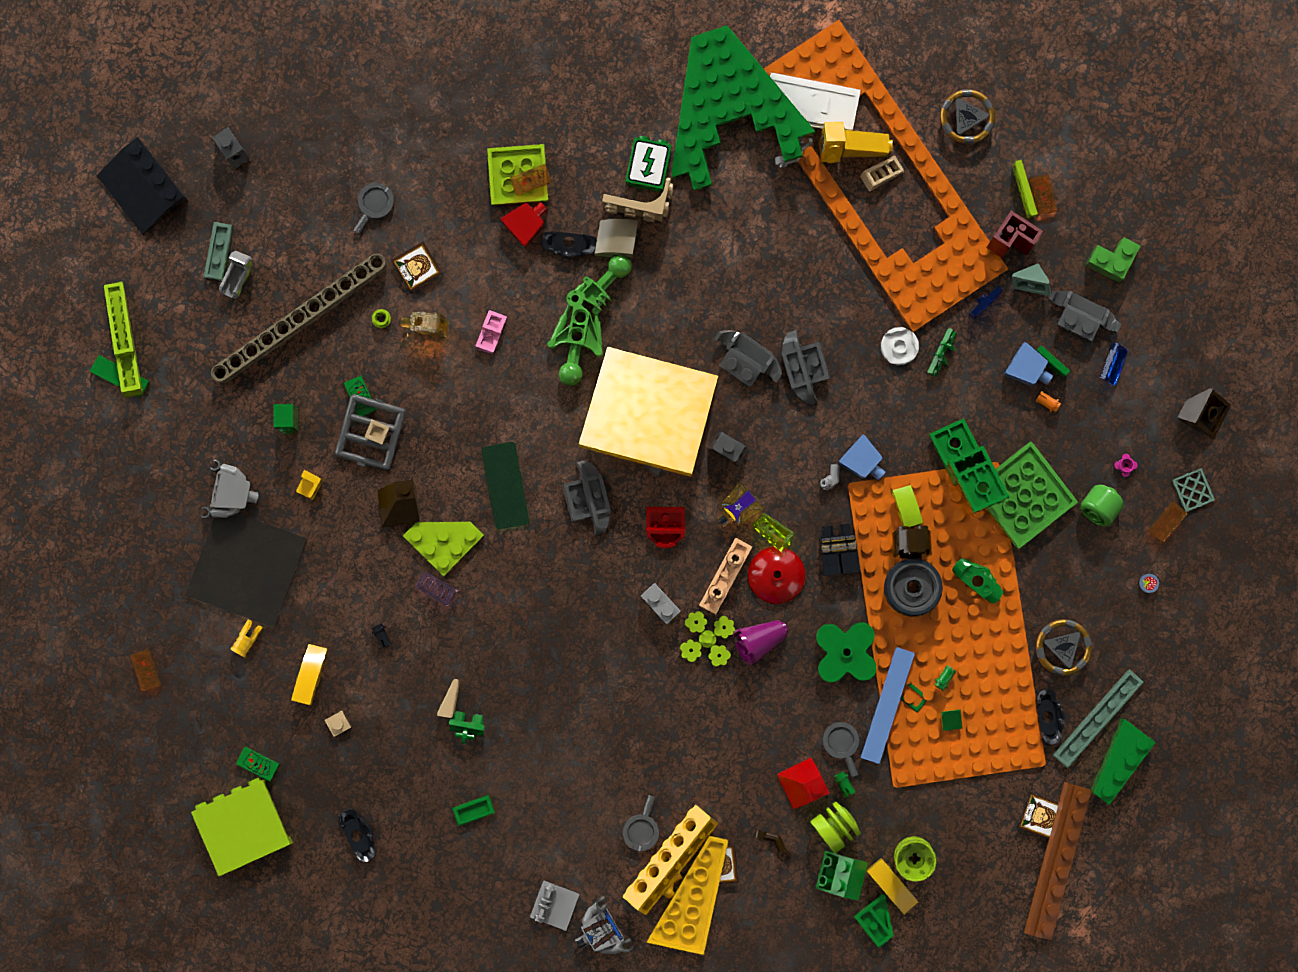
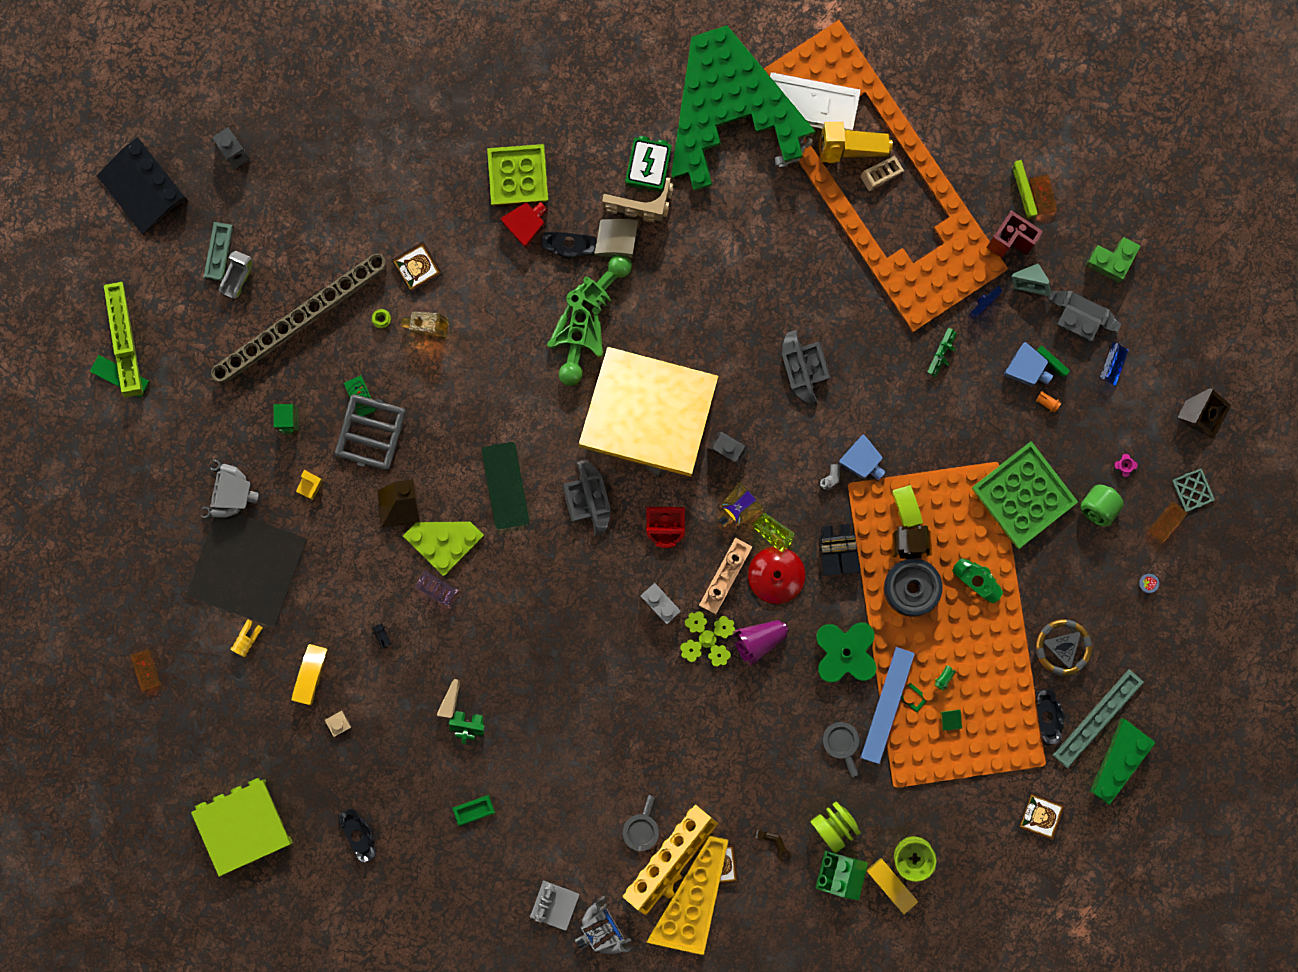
(257, 763): green tile -> none
(375, 203): dark grey piece -> none
(377, 432): tan plate -> none
(491, 332): bright pink slope -> none
(531, 180): clear orange tile -> none
(747, 357): dark grey plate -> none
(803, 783): red slope -> none
(844, 784): green pin -> none
(876, 920): green wing -> none
(899, 346): white tile -> none
(967, 116): piece -> none
(969, 466): green bracket -> none
(1057, 861): dark orange plate -> none

